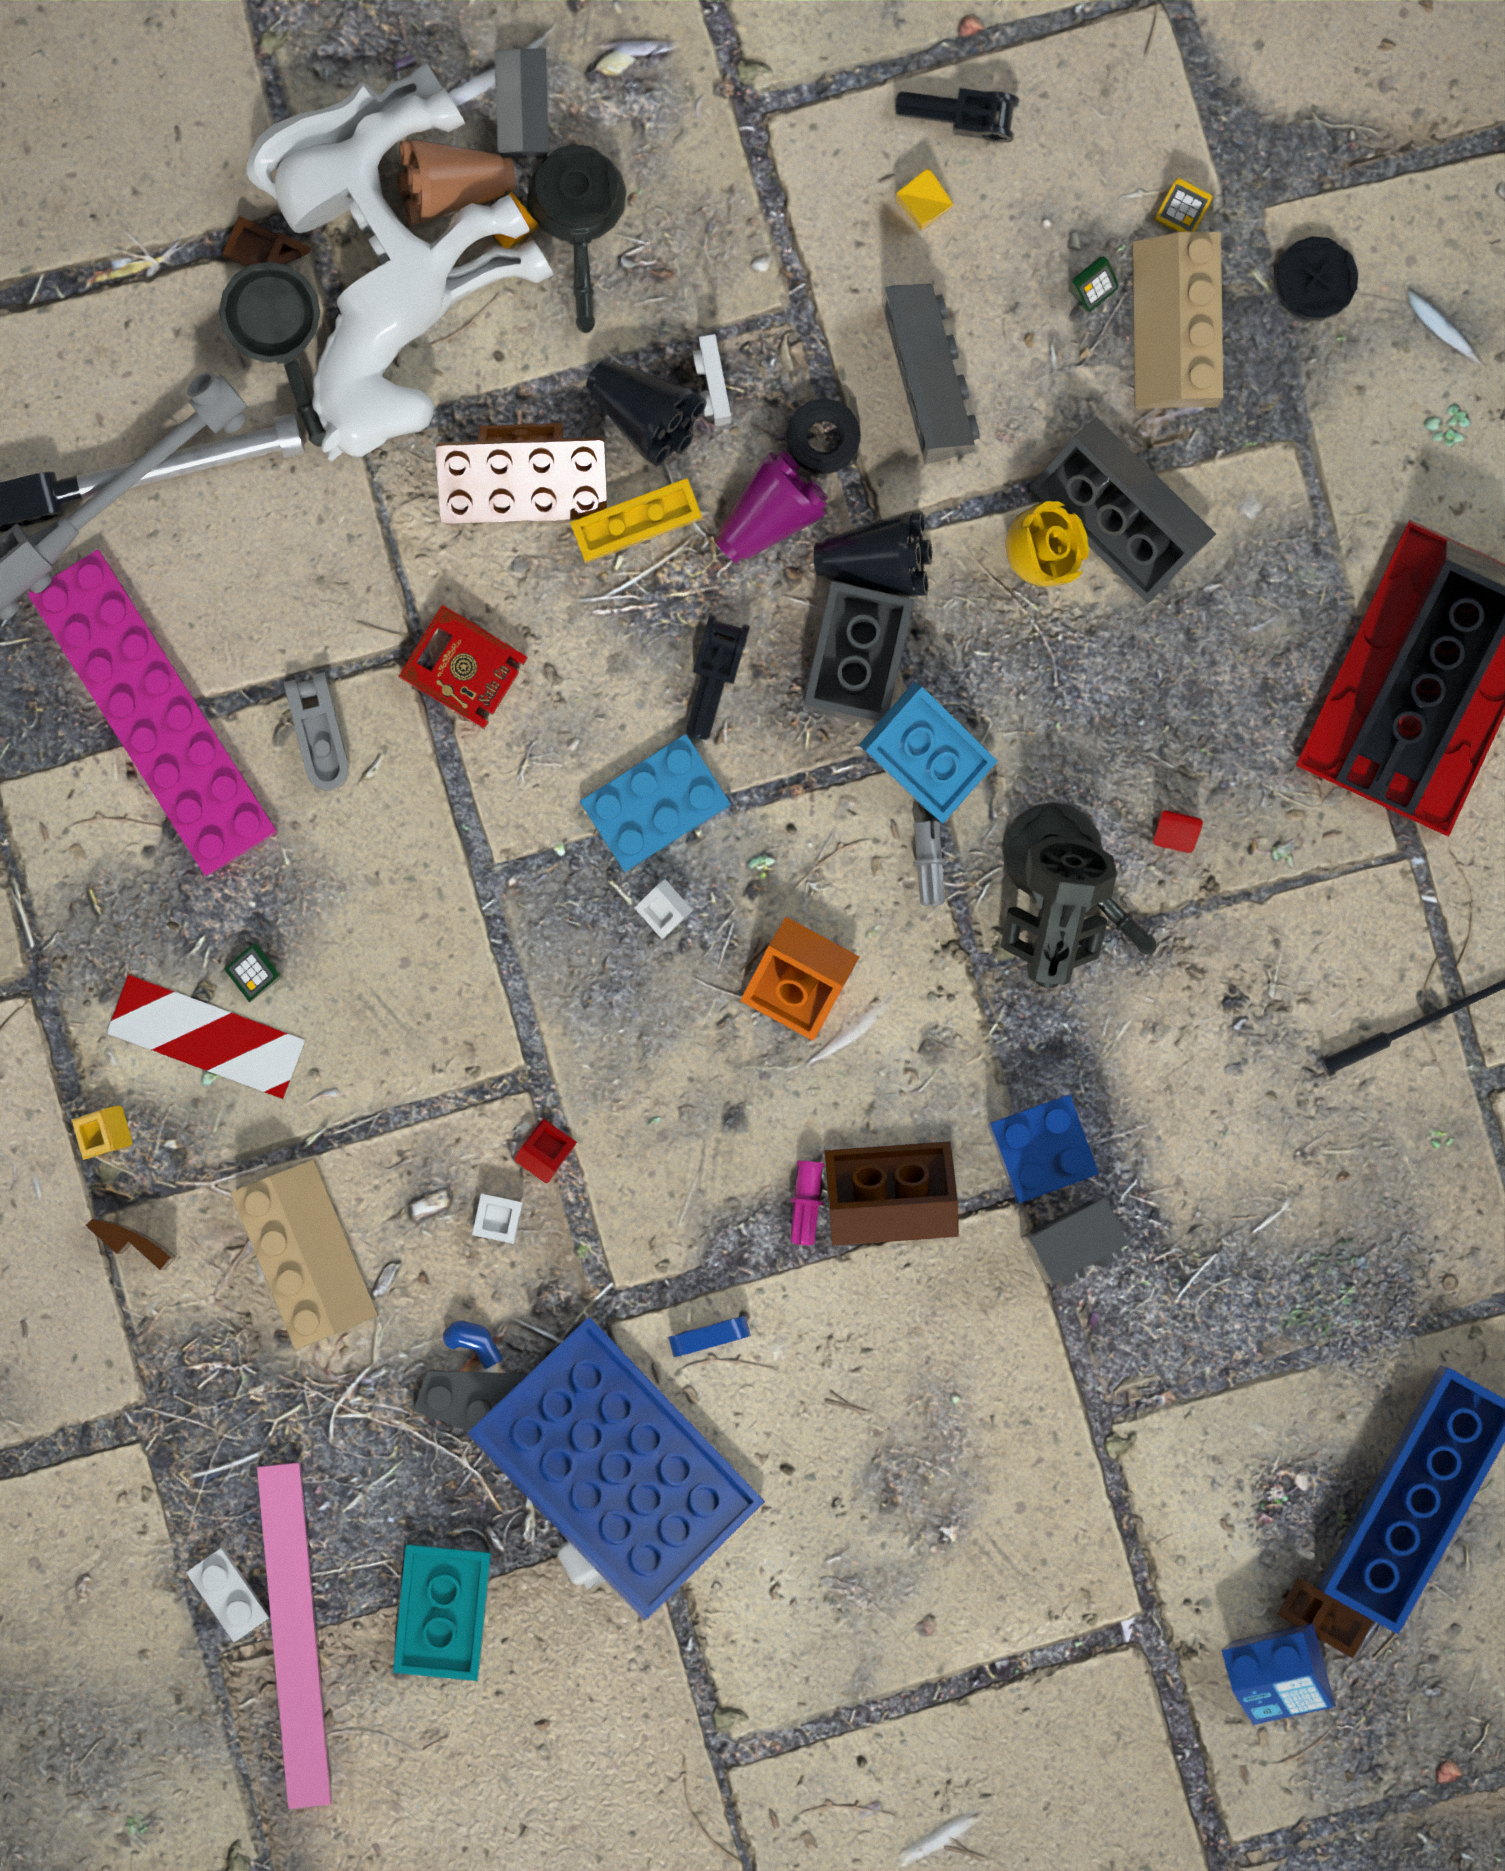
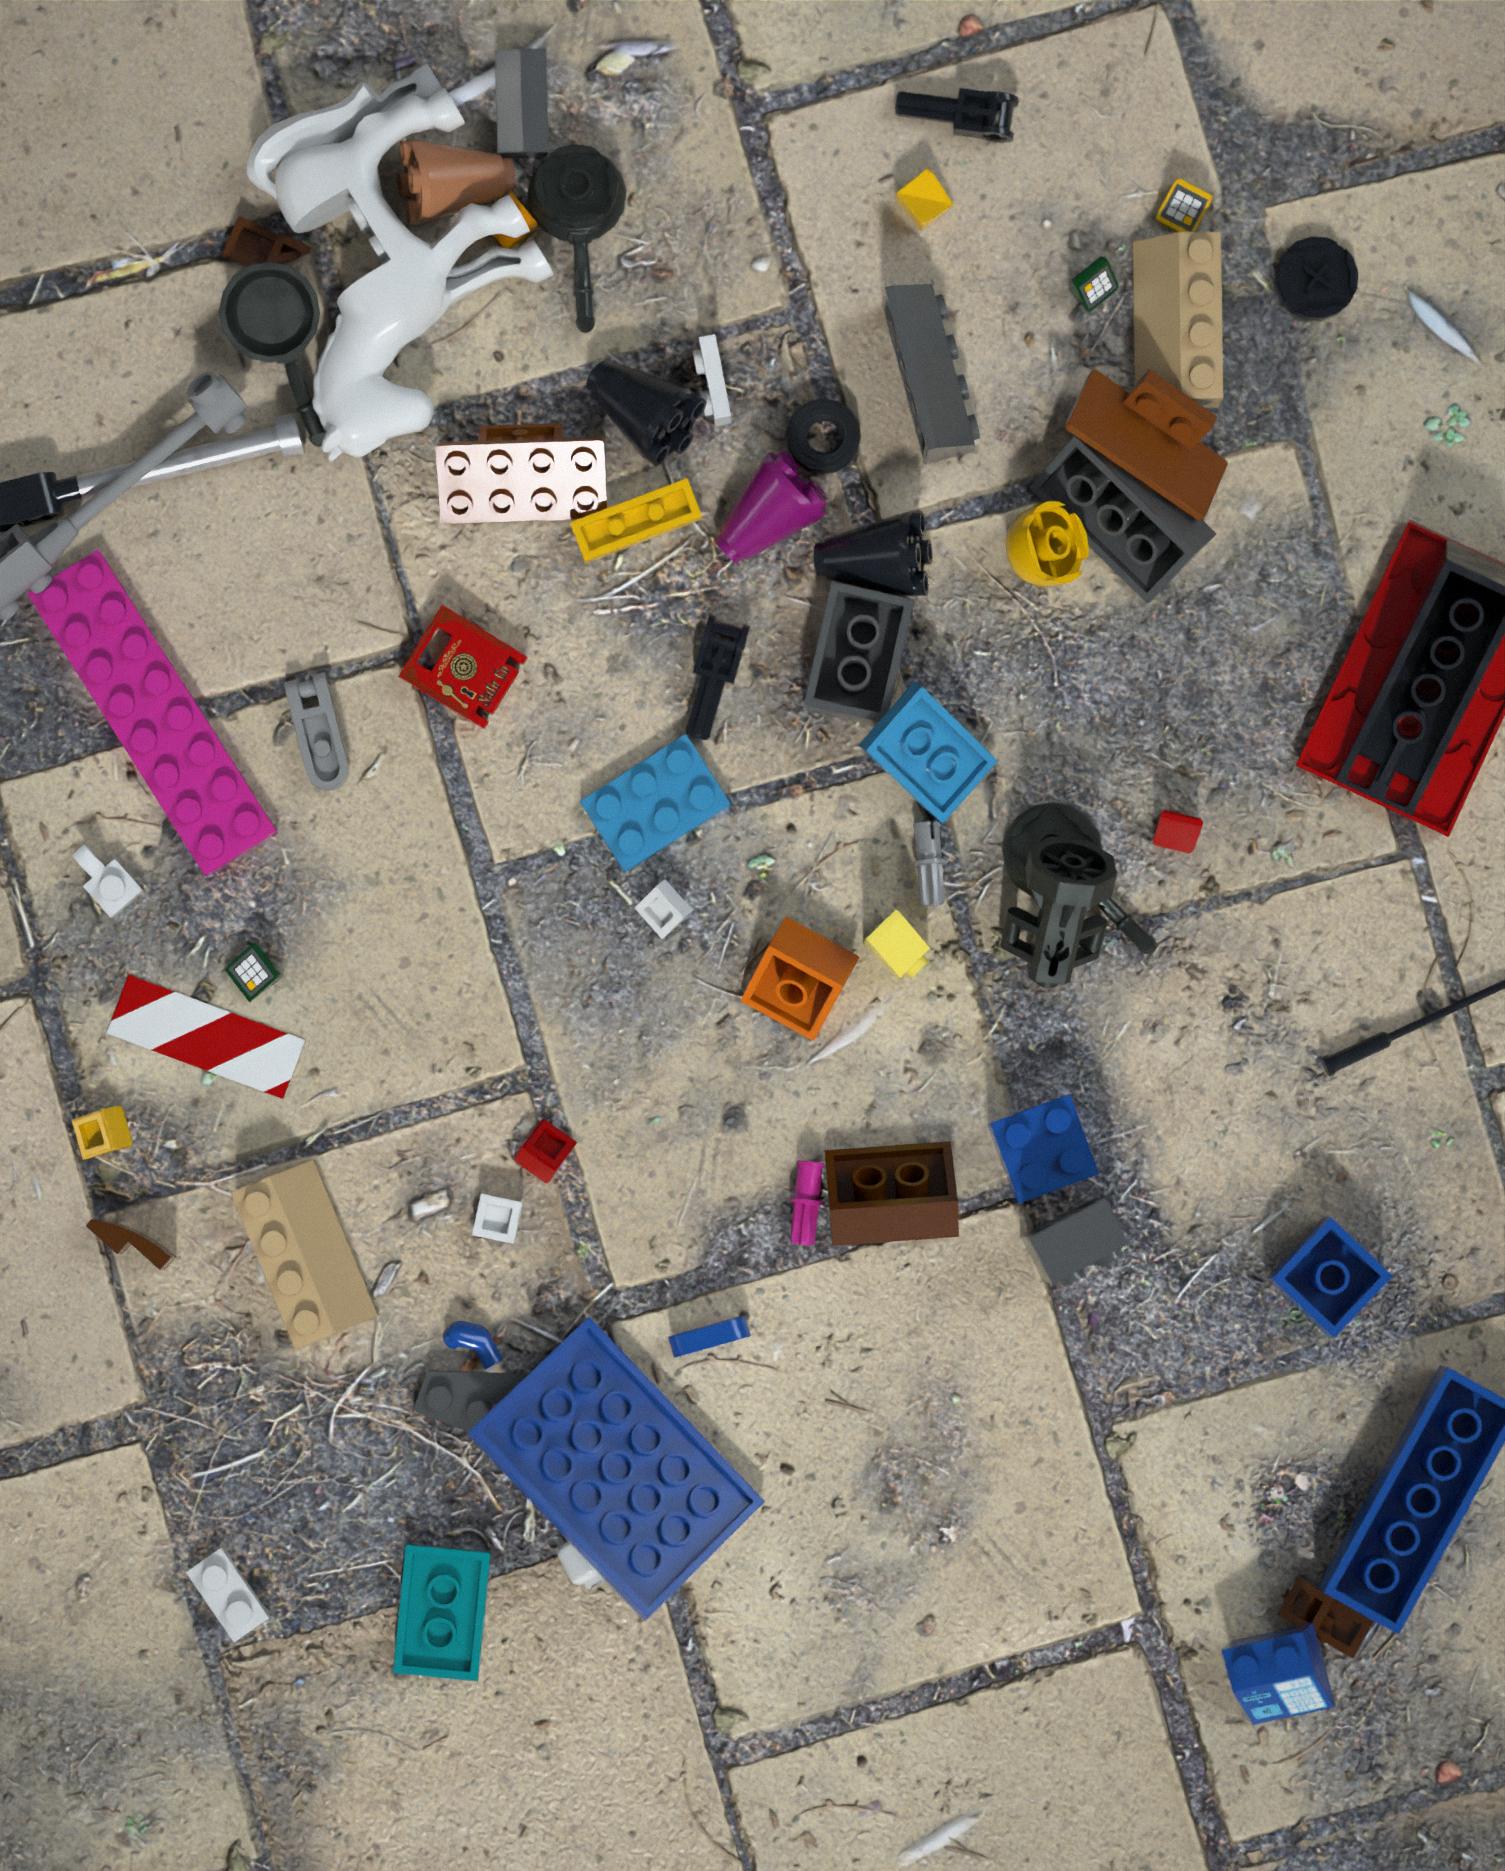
(110, 884): none -> white plate
(294, 1635): bright pink tile -> none
(898, 946): none -> light yellow slope
(1152, 436): none -> dark orange bracket
(1329, 1277): none -> blue brick

